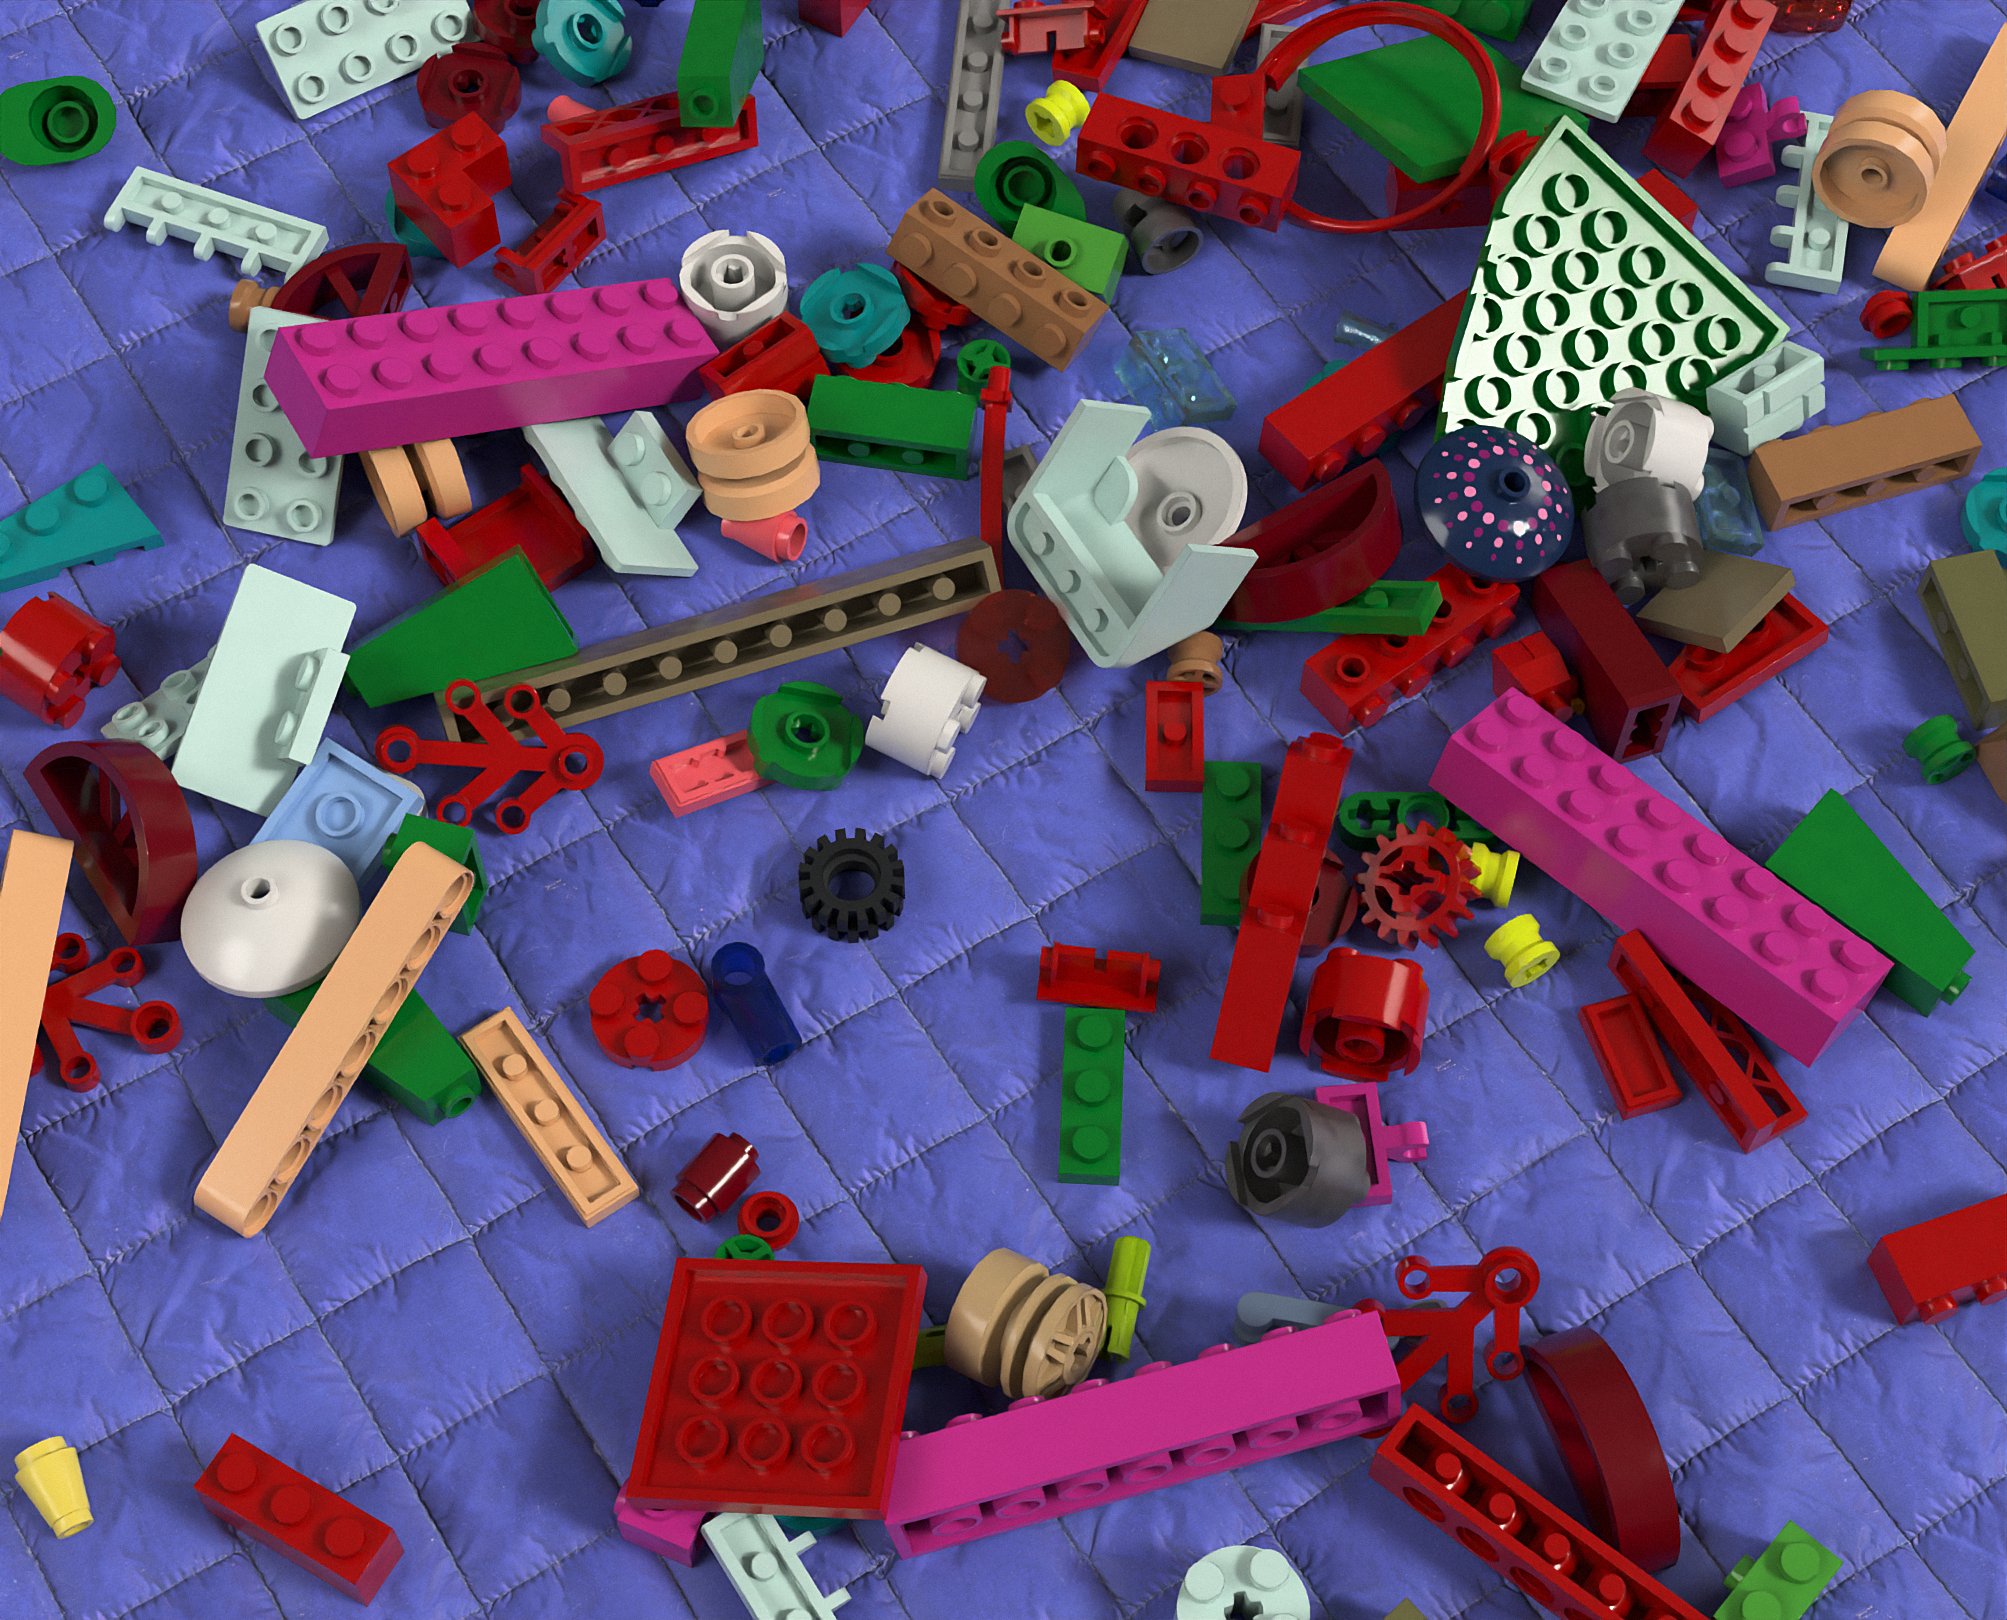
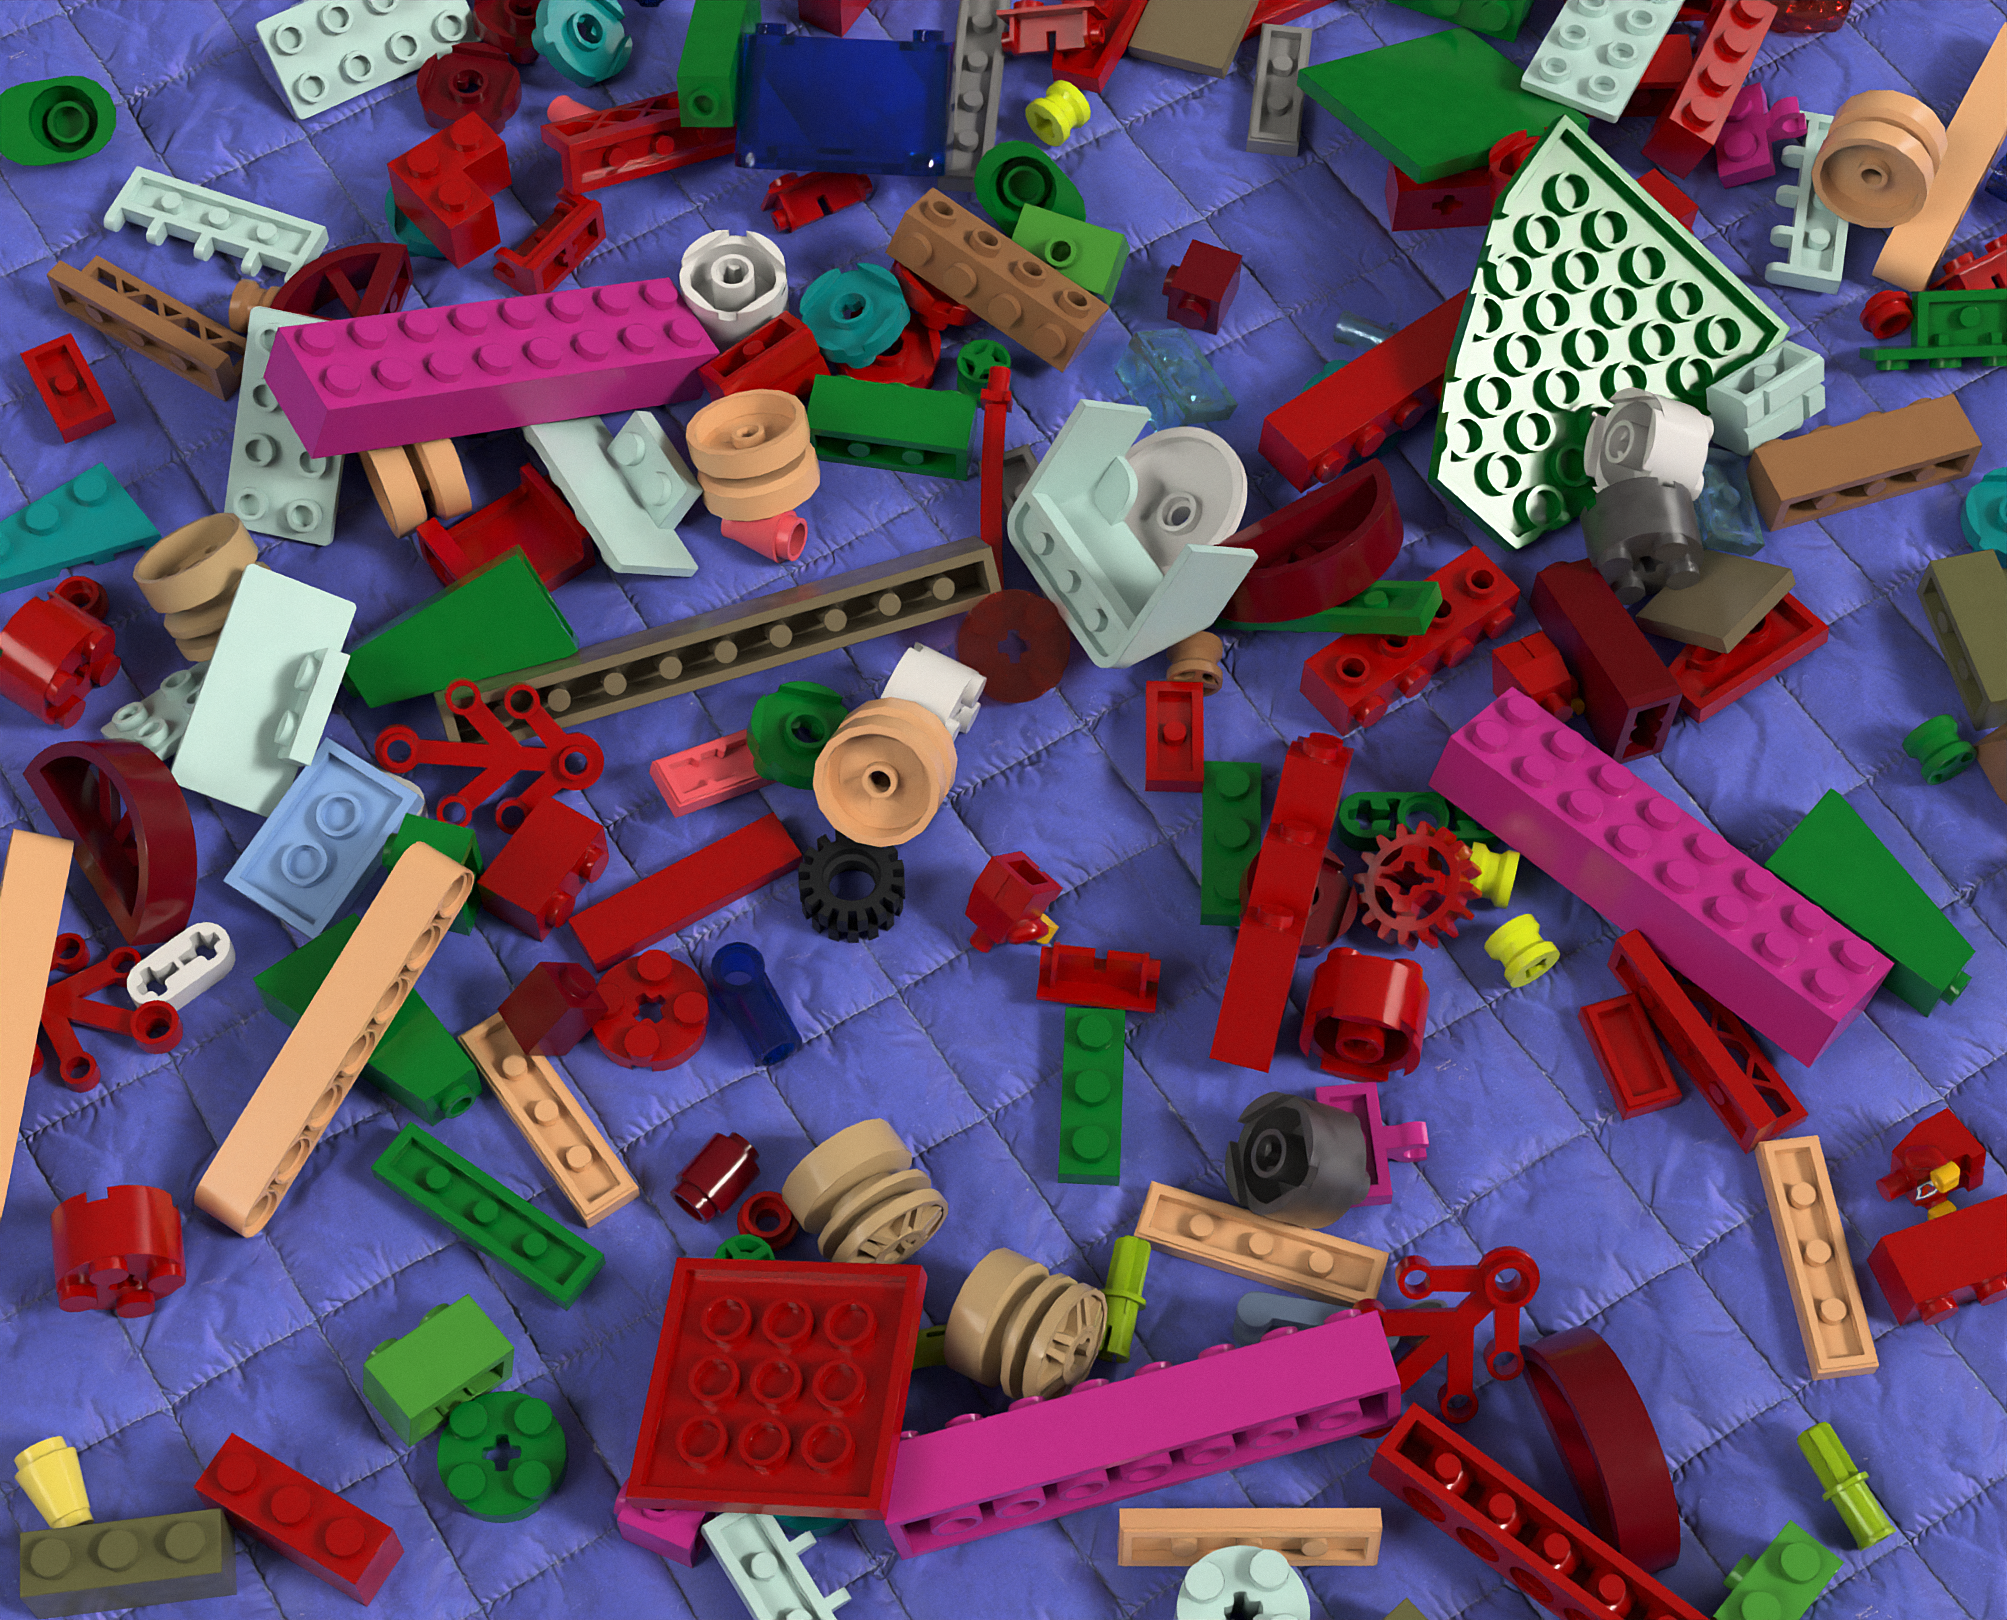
(68, 388): none -> red plate
(85, 590): none -> red plate
(117, 1251): none -> red brick
(127, 1563): none -> olive brick
(147, 333): none -> medium nougat fence
(181, 968): none -> white beam
(195, 579): none -> tan wheel
(276, 940): white dish -> none
(436, 1367): none -> bright green brick
(476, 1429): none -> green plate
(488, 1216): none -> green plate
(544, 868): none -> red brick
(553, 1008): none -> dark red brick
(685, 892): none -> red tile
(797, 196): none -> red hinge
(846, 103): none -> clear blue windscreen
(864, 1196): none -> tan wheel
(885, 772): none -> light nougat wheel
(1010, 903): none -> red piece
(1158, 230): flat silver wheel -> none
(1187, 162): red brick -> none
(1202, 286): none -> dark red brick
(1240, 99): red brick -> none
(1259, 1247): none -> light nougat tile
(1299, 1534): none -> light nougat tile
(1482, 522): dark blue dish -> none
(1816, 1258): none -> light nougat tile
(1844, 1485): none -> lime axle
(1932, 1163): none -> red piece

